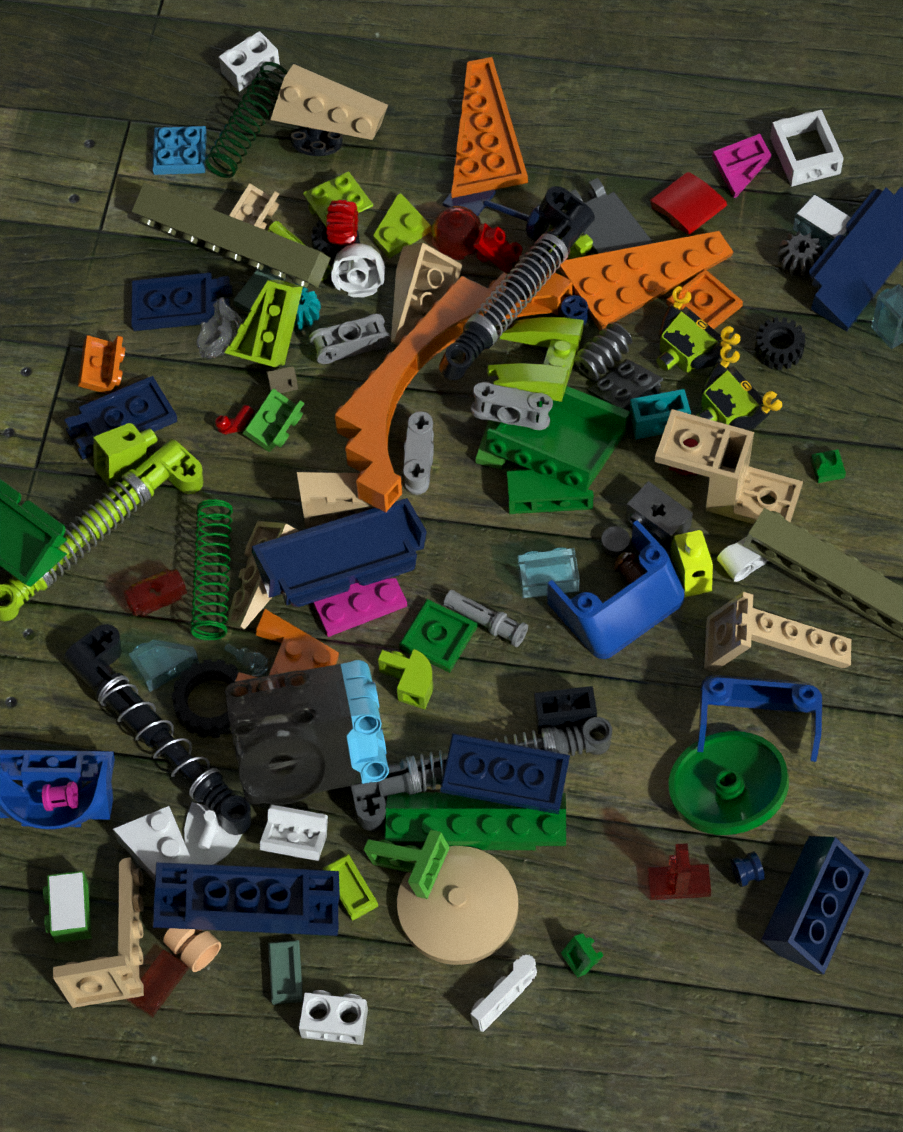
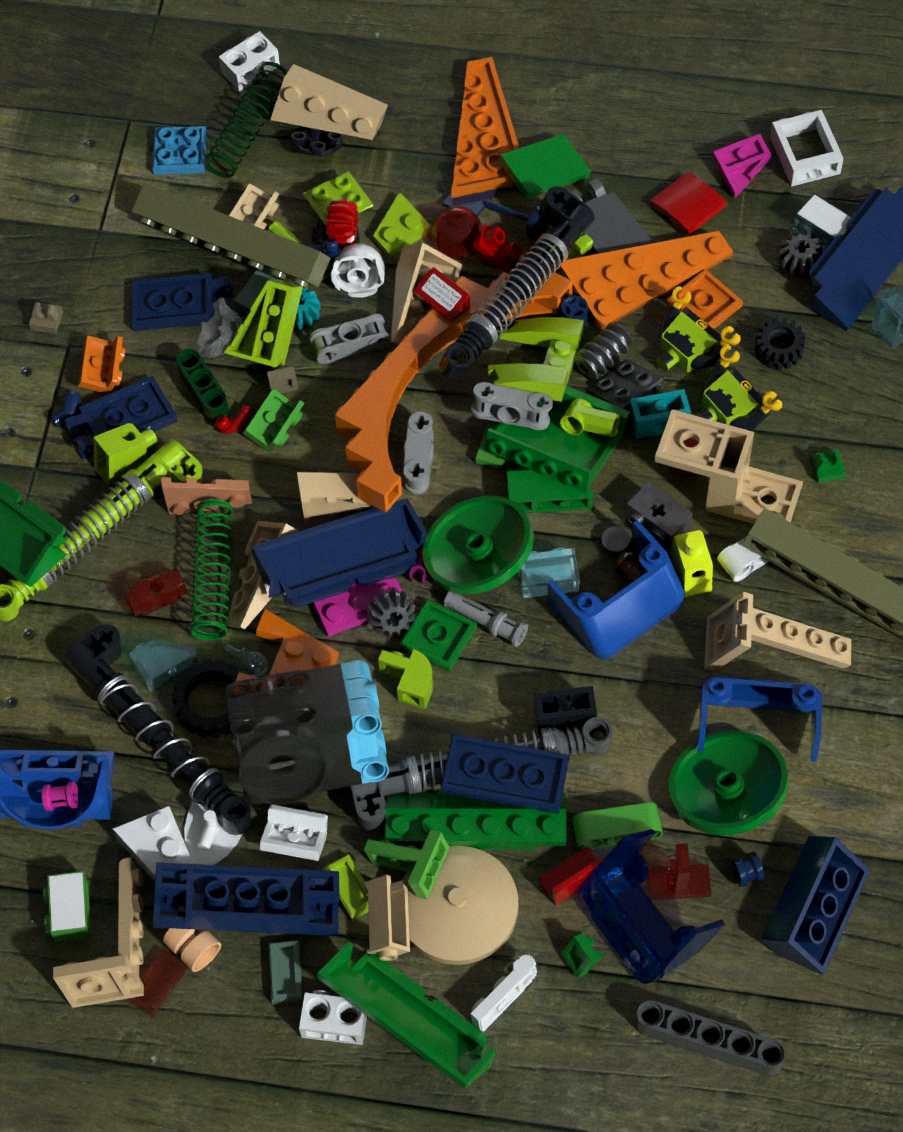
(45, 318): none -> dark tan tile
(71, 406): none -> dark blue arm
(185, 497): none -> nougat wing
(202, 375): none -> dark green beam
(329, 247): none -> dark blue arm
(388, 918): none -> tan window
(390, 612): none -> flat silver gear
(403, 1011): none -> green slope
(419, 568): none -> magenta hand
(443, 295): none -> slope
(478, 545): none -> green dish
(544, 166): none -> green tile
(568, 876): none -> red panel
(583, 417): none -> lime piece
(610, 825): none -> bright green beam
(632, 920): none -> clear blue windscreen
(720, 1050): none -> dark grey beam

